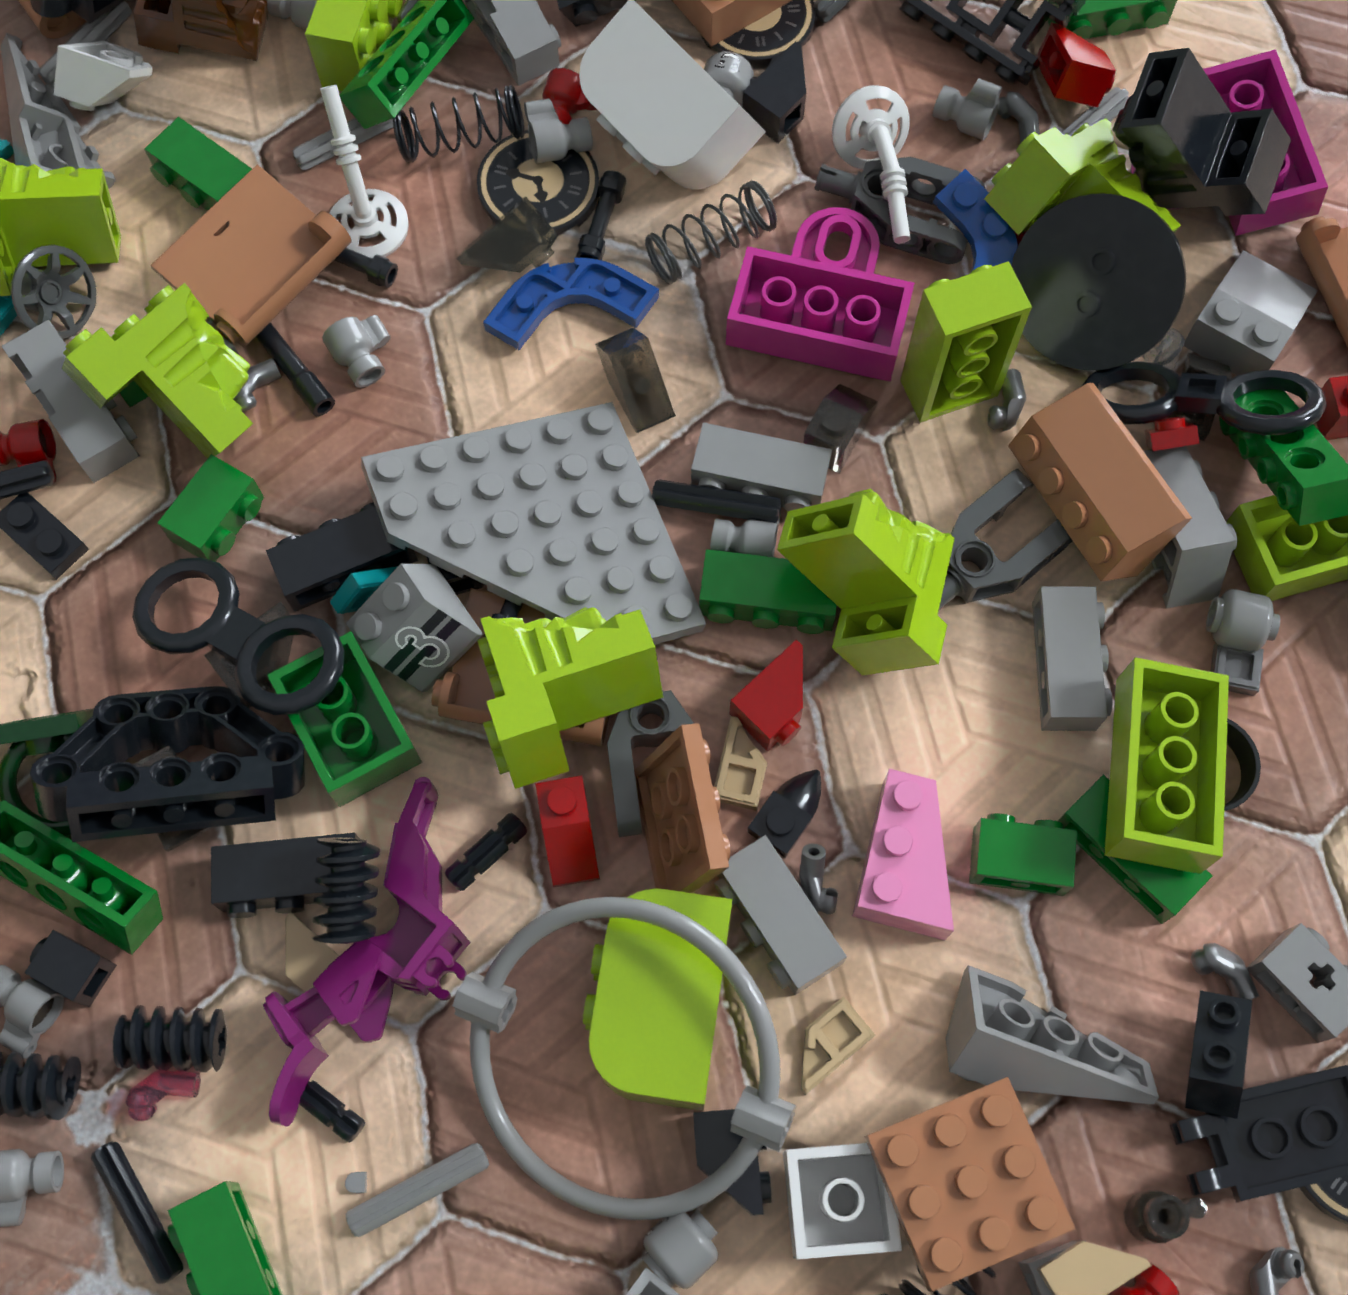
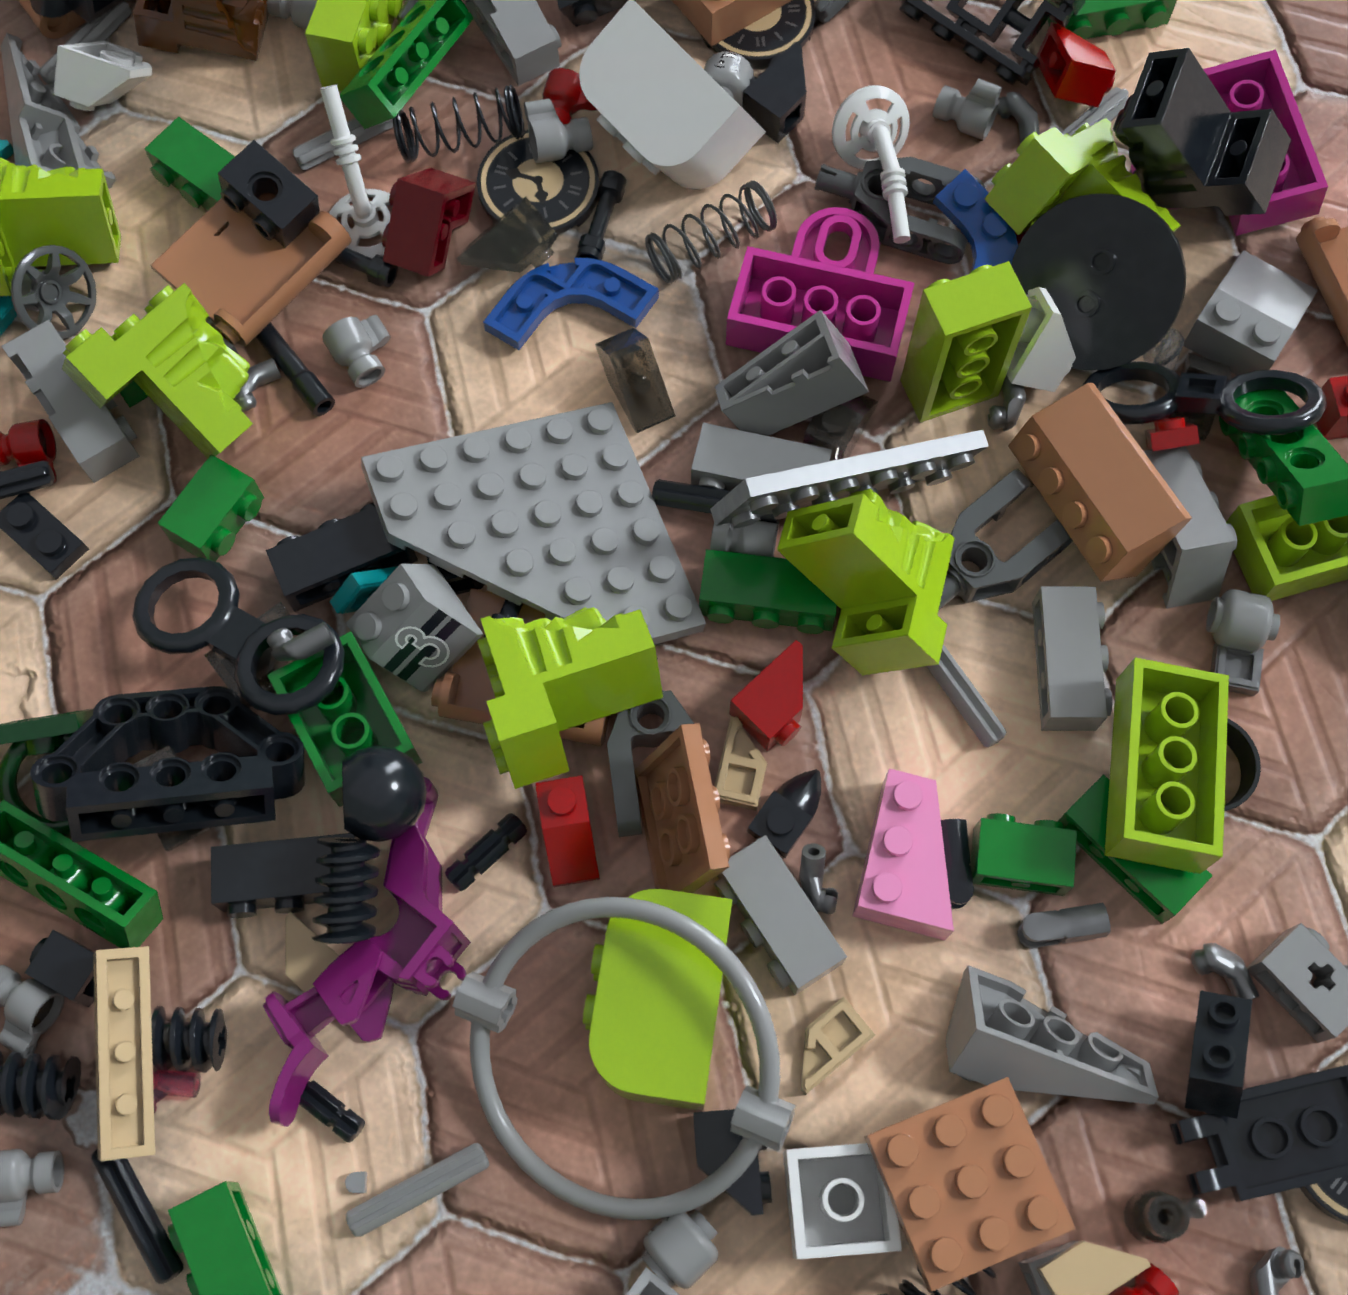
(123, 1053): none -> tan fence
(256, 173): none -> black brick
(302, 646): none -> flat silver arm
(381, 793): none -> black helmet
(423, 217): none -> dark red brick
(793, 379): none -> light grey wedge
(836, 479): none -> flat silver plate
(957, 861): none -> black bar
(967, 700): none -> light grey axle
(1044, 347): none -> white slope
(1064, 926): none -> flat silver bar

